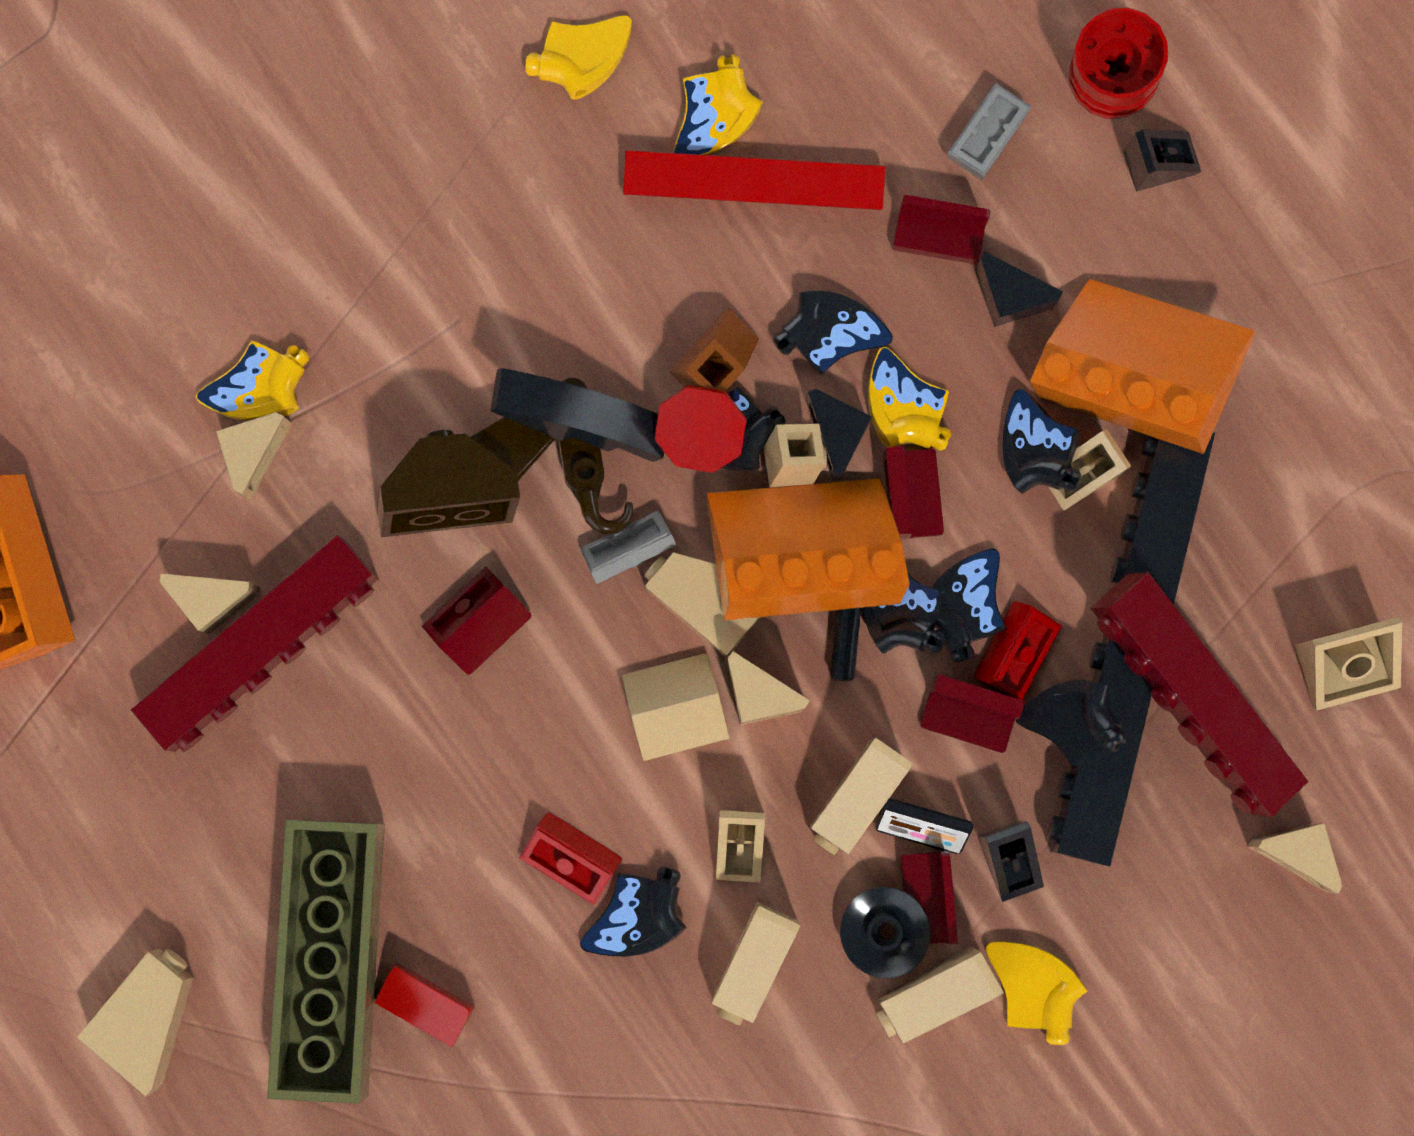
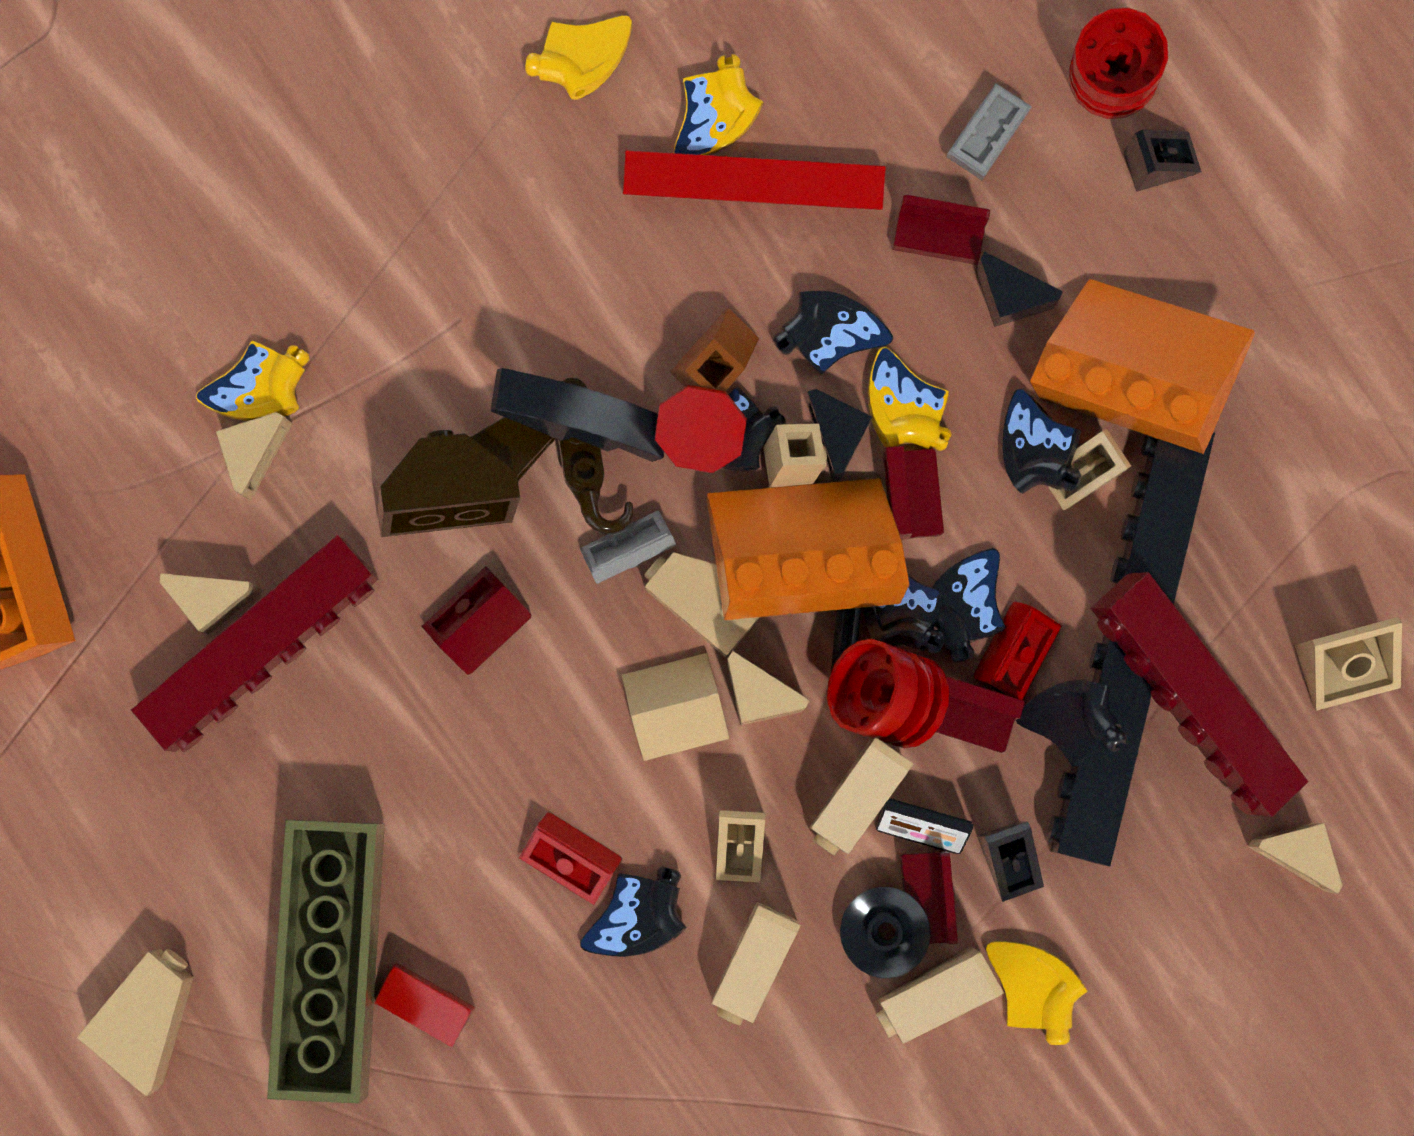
(887, 693): none -> red wheel

